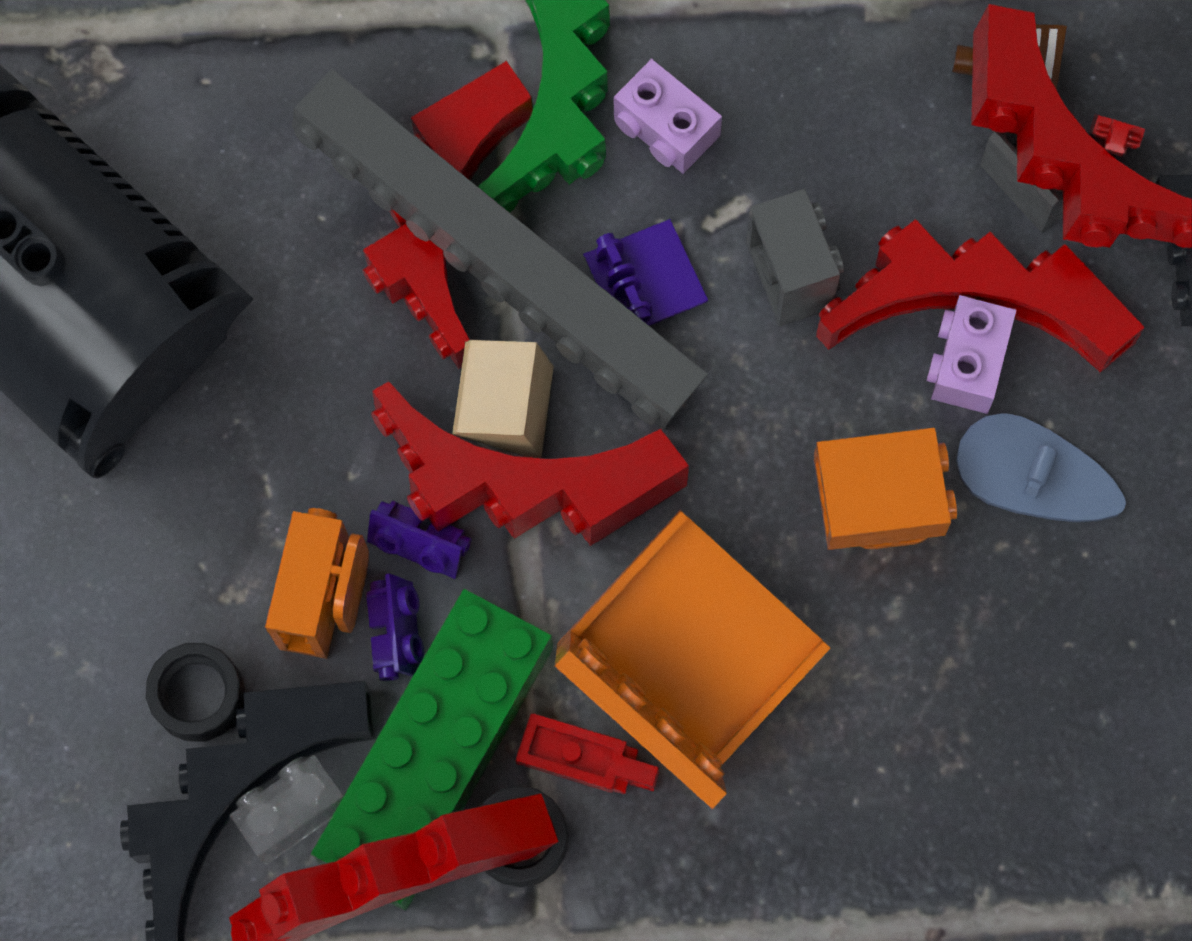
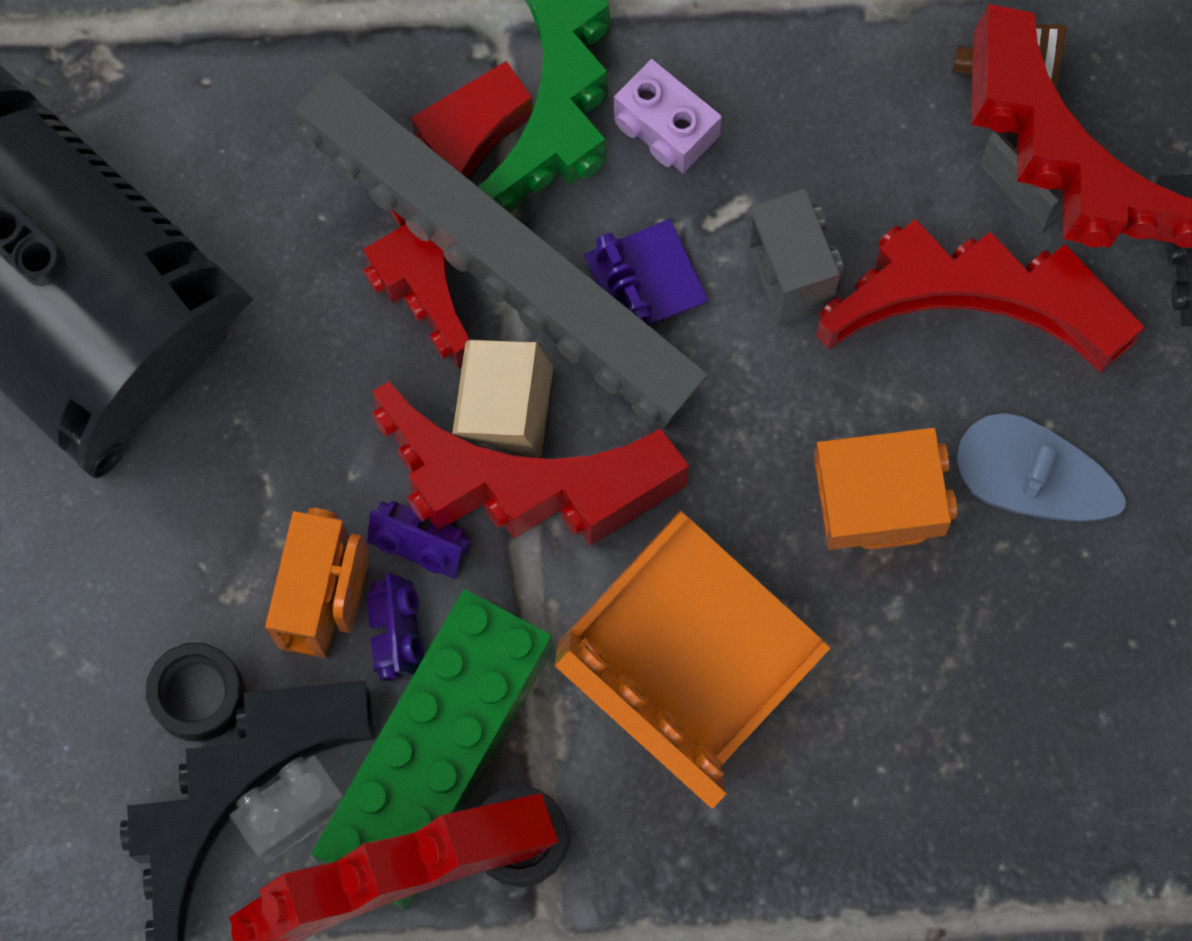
(583, 756): red hinge -> none
(972, 354): lavender brick -> none
(1116, 135): red hinge -> none

